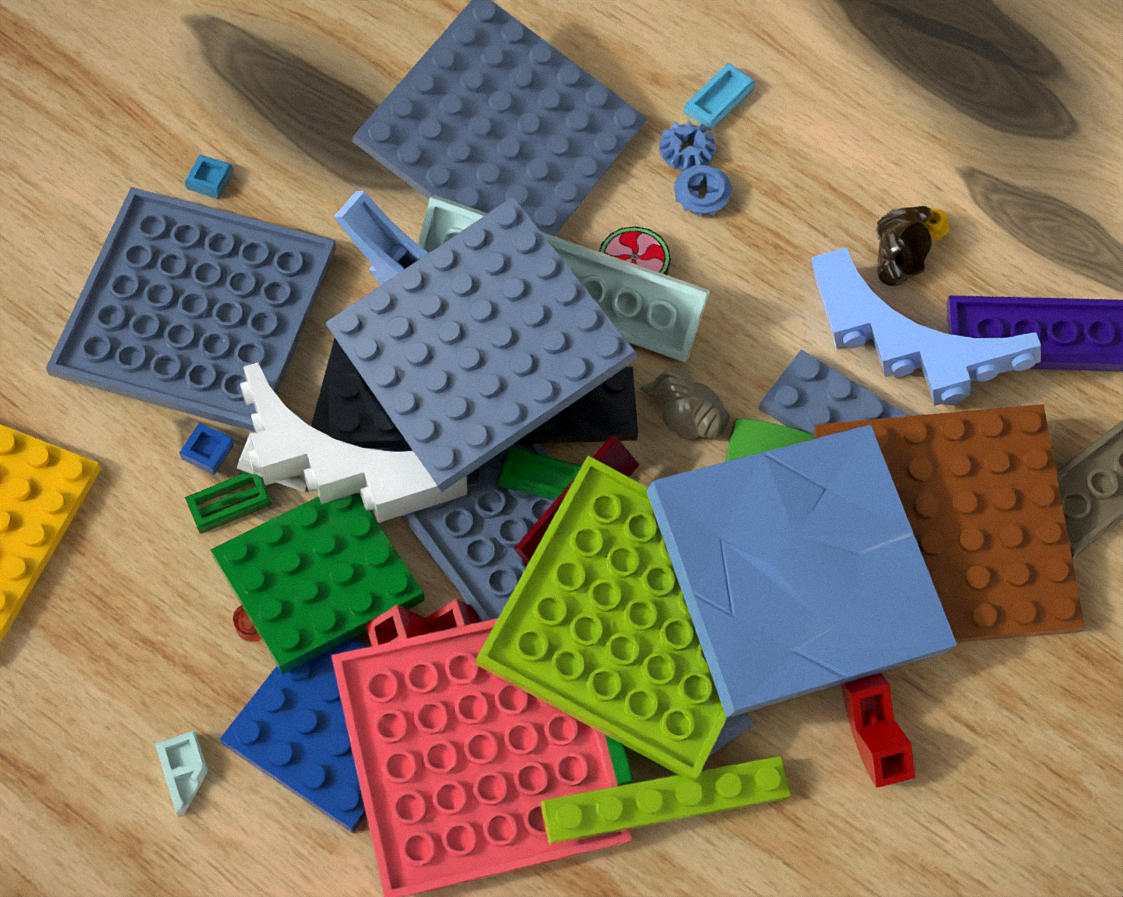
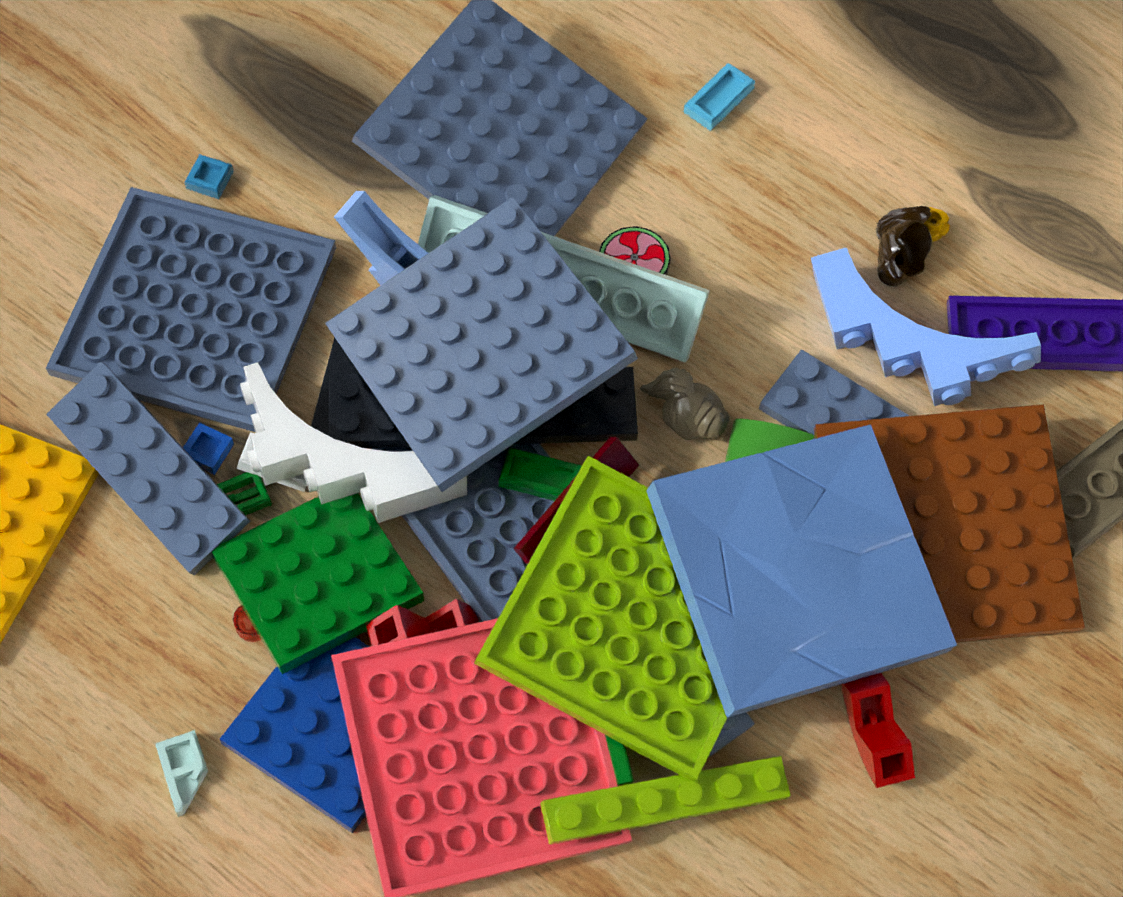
(148, 468): none -> sand blue plate
(689, 184): medium blue gear -> none
(699, 154): medium blue gear -> none

